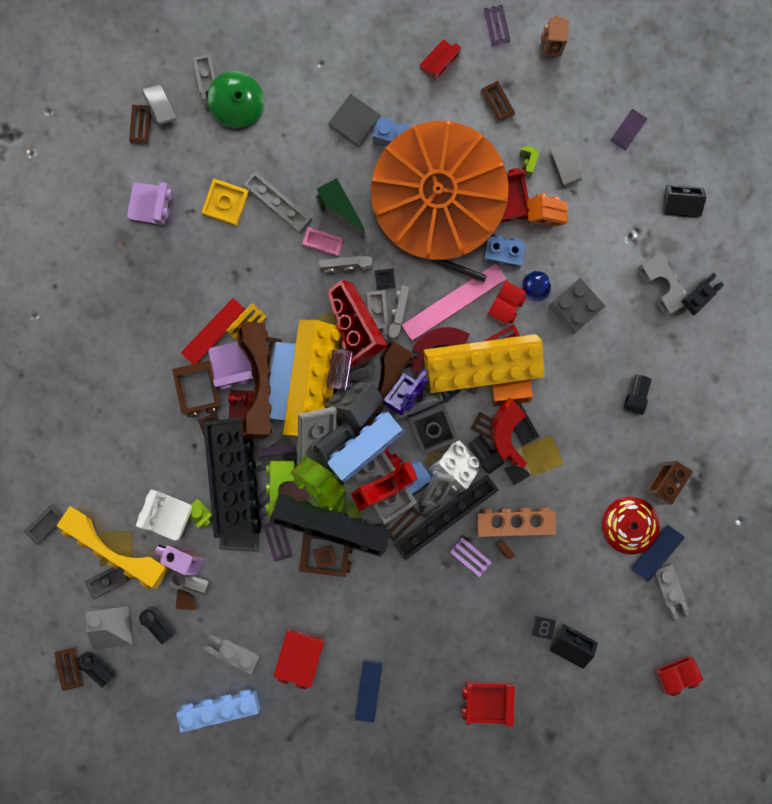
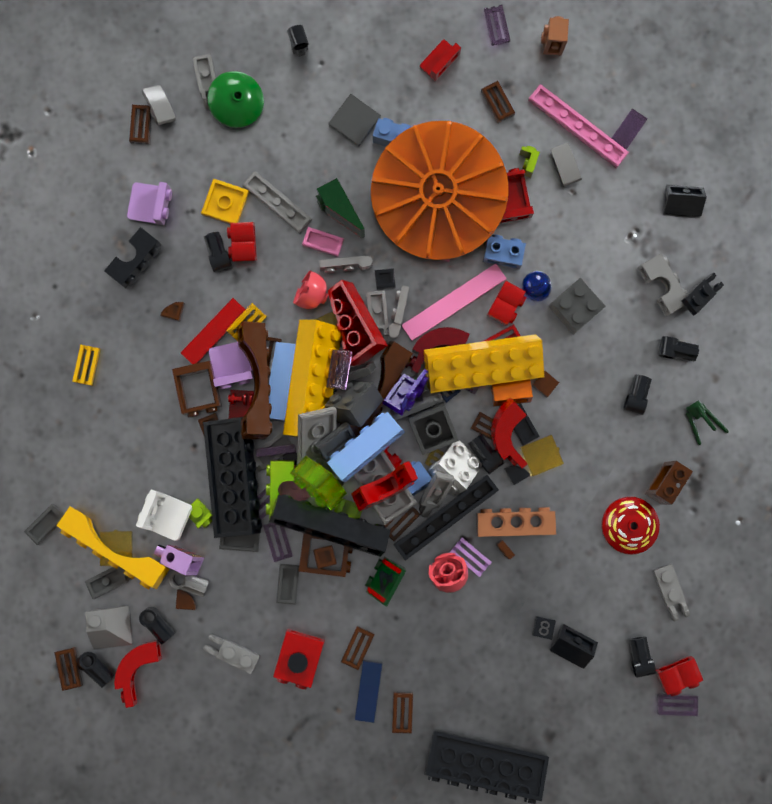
(86, 363): none -> yellow tile
(125, 674): none -> red arch
(126, 272): none -> black arch
(173, 311): none -> reddish brown tile
(218, 256): none -> black piece
(218, 711): light blue brick -> none
(242, 241): none -> red brick
(287, 584): none -> dark grey tile
(297, 662): none -> black tile
(298, 40): none -> black piece
(311, 292): none -> coral cylinder
(364, 632): none -> reddish brown tile
(385, 580): none -> dark green slope
(403, 695): none -> reddish brown tile
(448, 572): none -> coral cylinder
(461, 269): black bar -> none
(487, 767): none -> black bracket
(489, 703): red panel -> none
(546, 384): none -> reddish brown tile
(547, 210): orange brick -> none
(578, 126): none -> bright pink tile
(642, 661): none -> black piece
(658, 553): dark blue tile -> none
(673, 348): none -> black piece
(694, 705): none -> clear purple tile
(699, 410): none -> dark green plant

